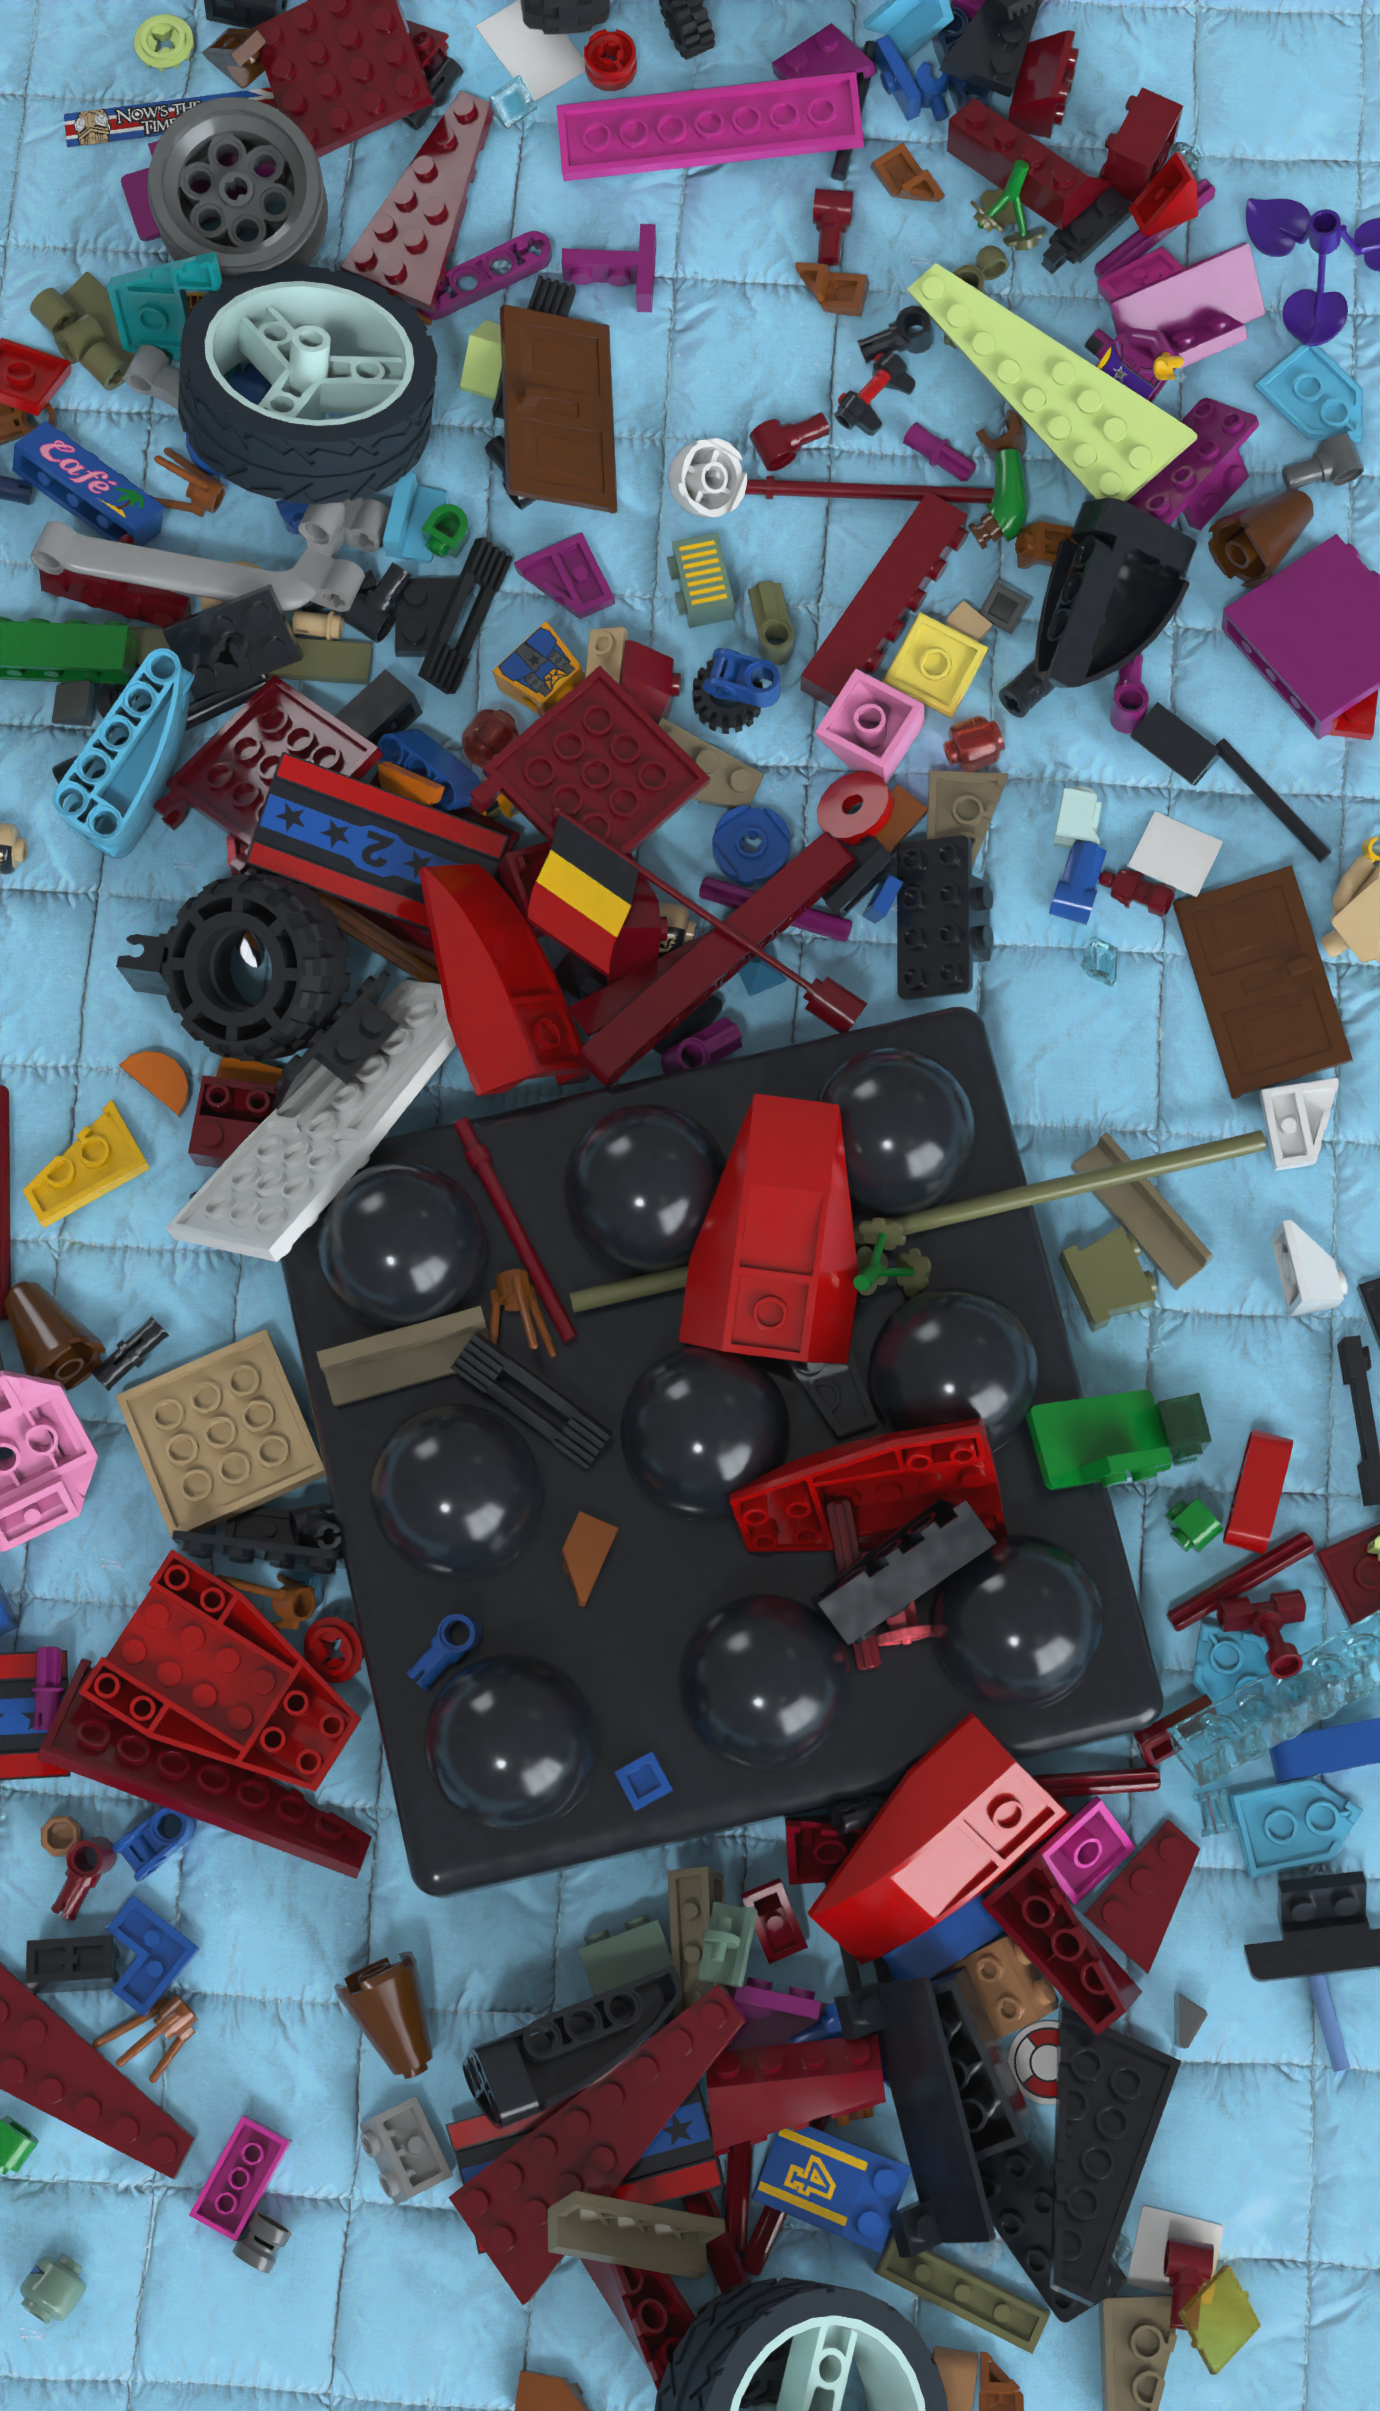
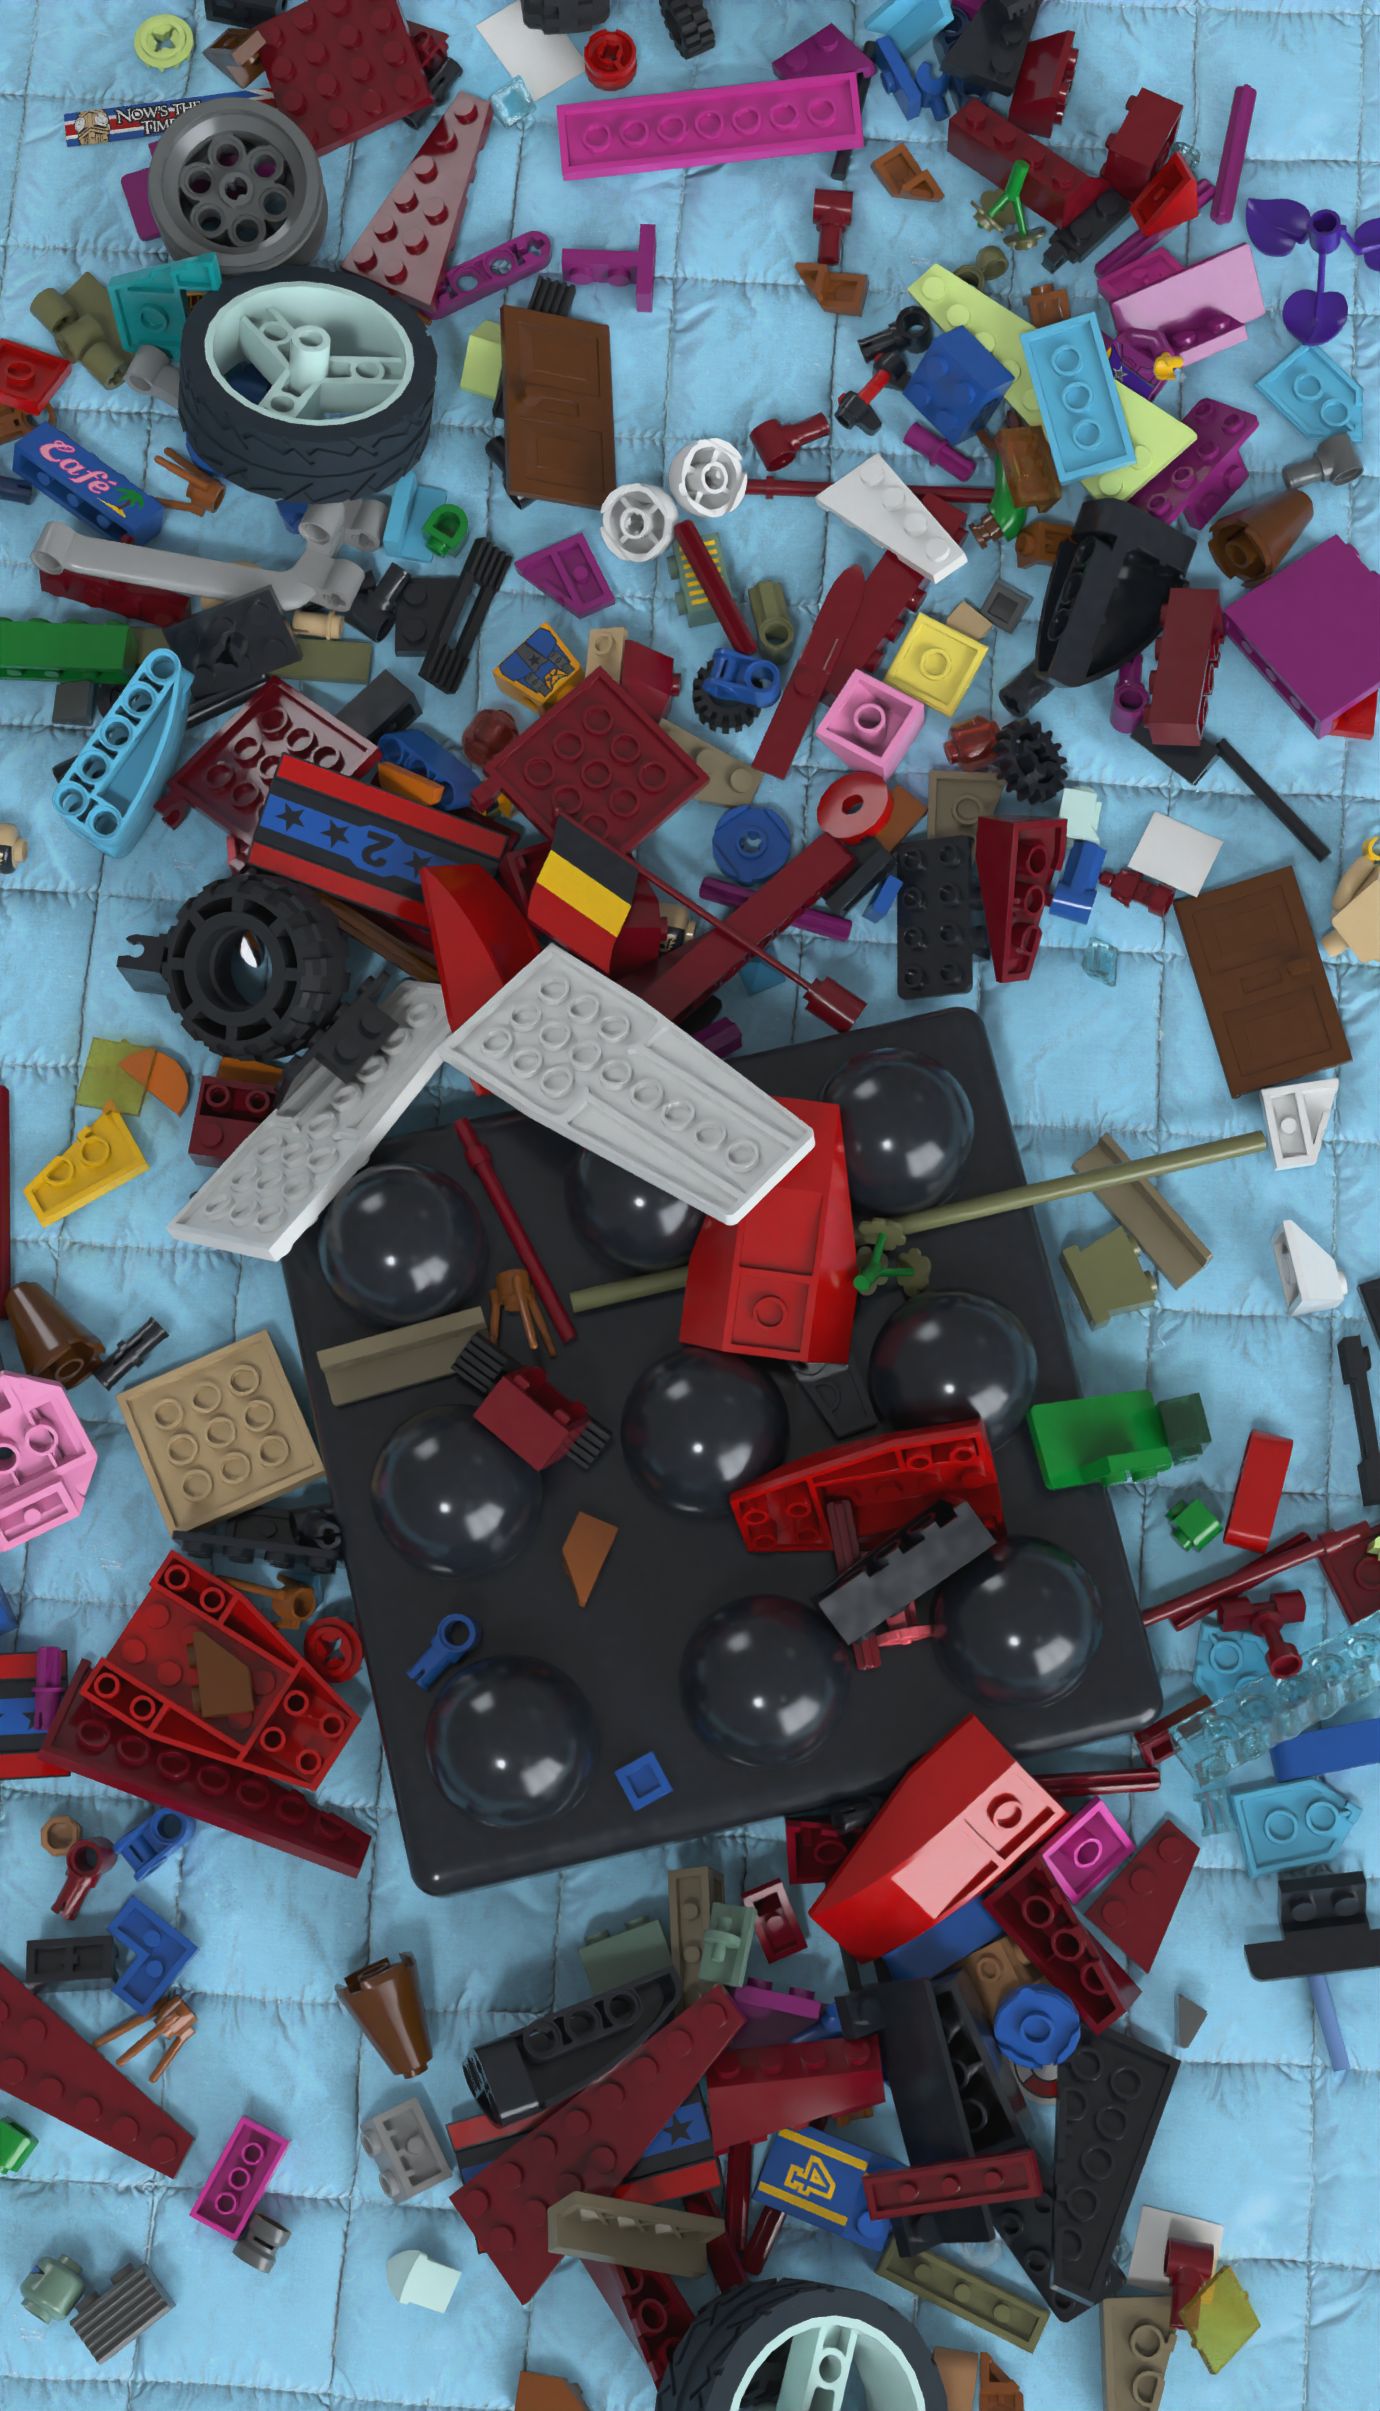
(116, 1077): none -> clear yellow piece
(121, 2313): none -> dark grey brick
(223, 1680): none -> reddish brown slope
(421, 2280): none -> light aqua tile
(533, 1416): none -> dark red container
(628, 1086): none -> white wing
(638, 522): none -> white cylinder
(714, 588): none -> dark red axle
(811, 674): none -> dark red piece
(893, 518): none -> white wing
(952, 2184): none -> dark red tile
(958, 385): none -> blue brick
(1015, 873): none -> dark red wedge
(1028, 467): none -> clear orange bracket
(1029, 761): none -> black gear
(1036, 2026): none -> blue tile
(1047, 306): none -> dark orange bracket
(1078, 398): none -> medium azure plate
(1185, 666): none -> dark red wedge
(1233, 154): none -> magenta axle
(1327, 1544): none -> dark red bar

